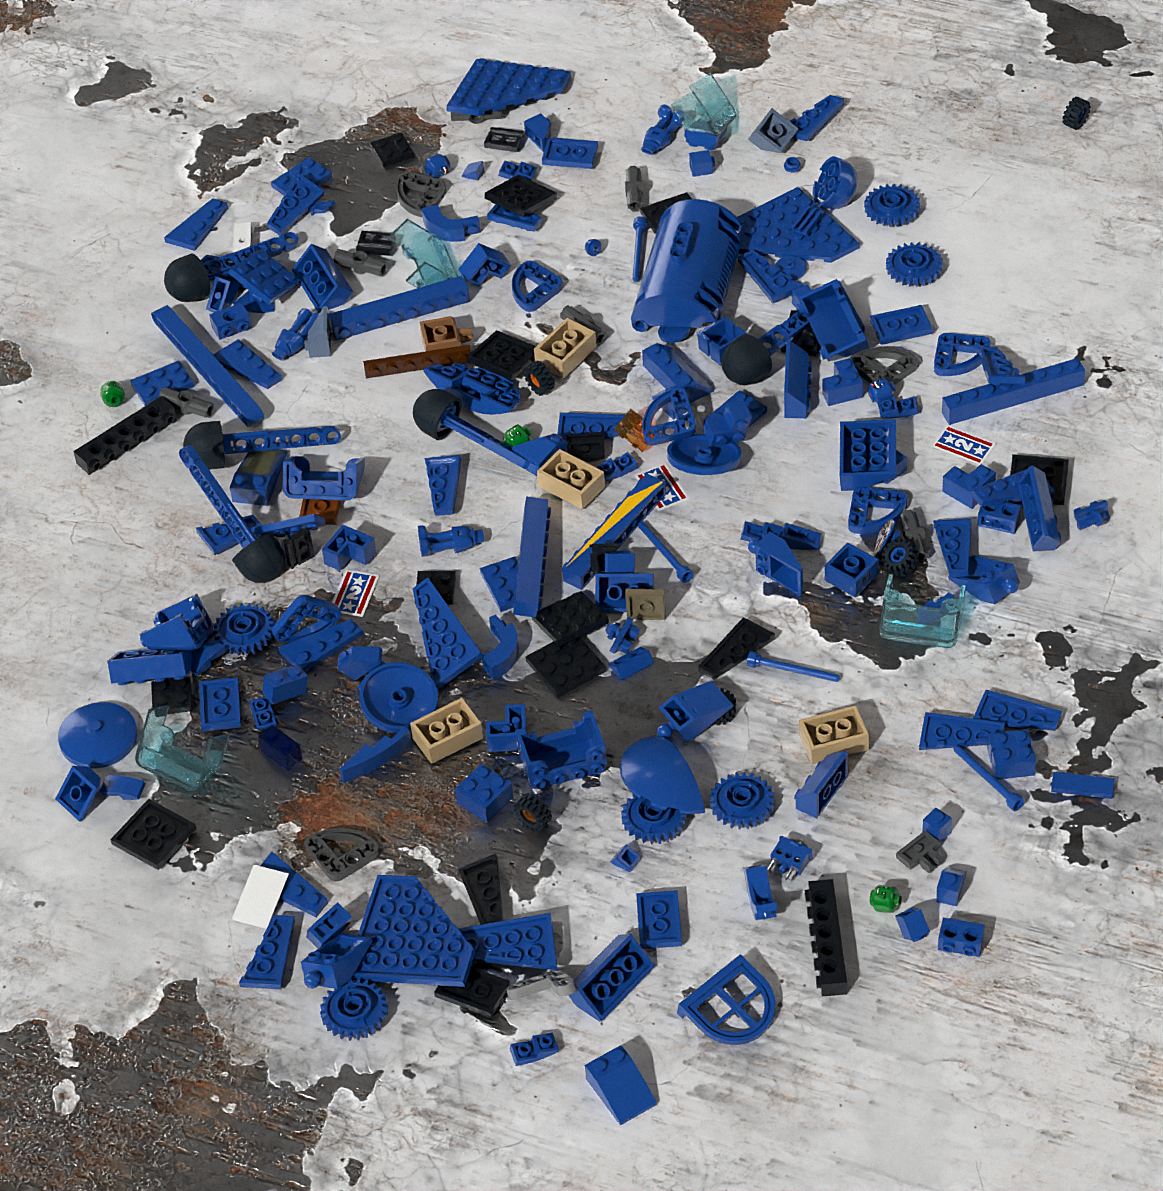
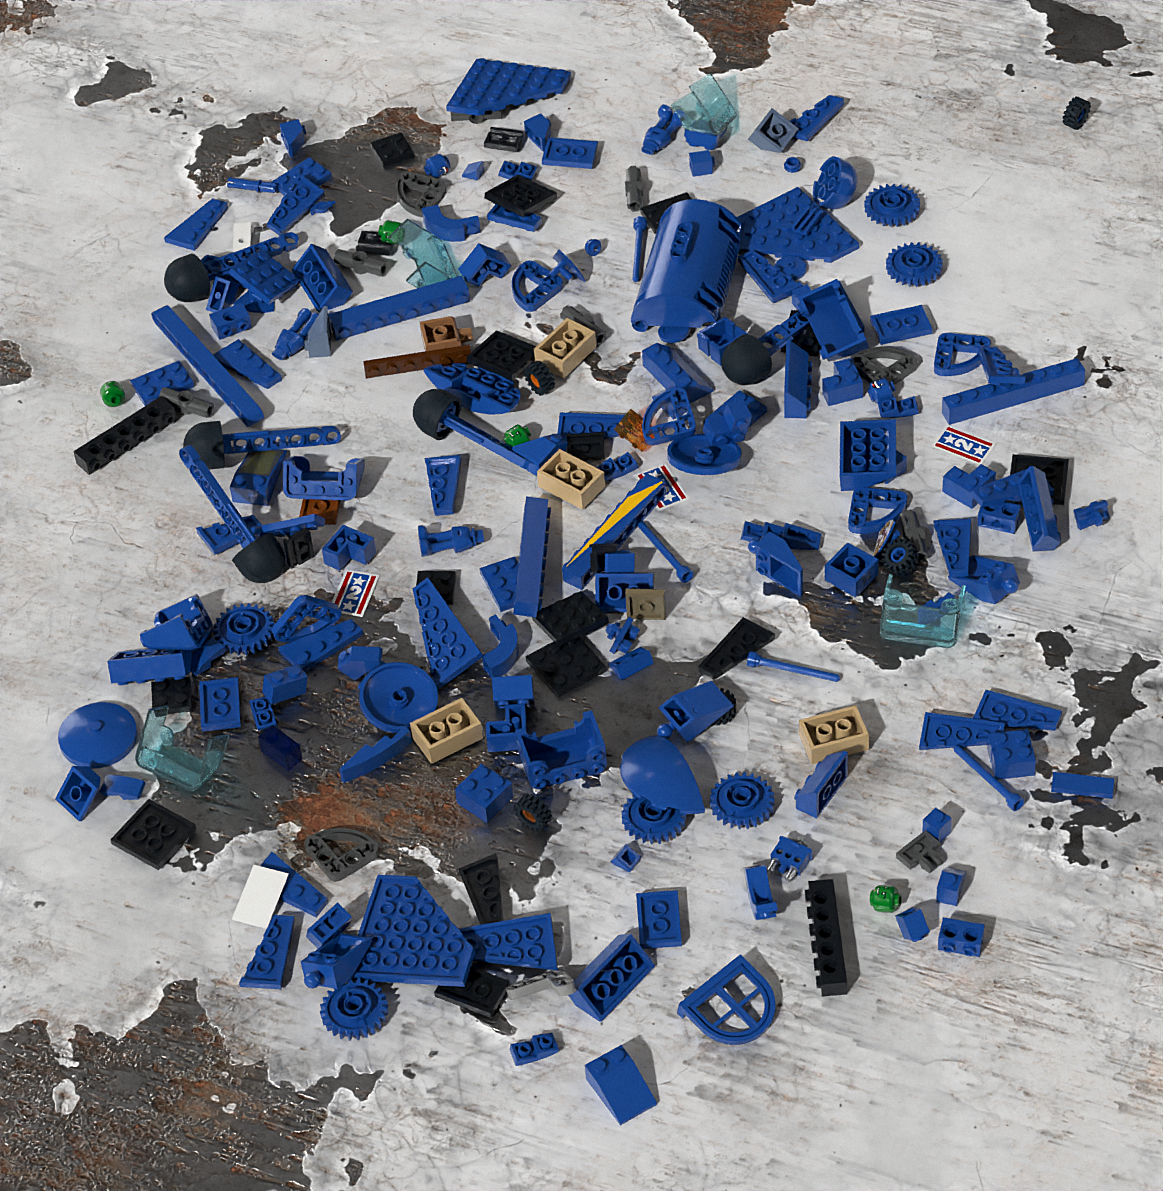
(258, 186): none -> blue axle
(292, 135): none -> blue slope
(387, 229): none -> green head
(513, 690): none -> blue brick
(565, 267): none -> blue shield

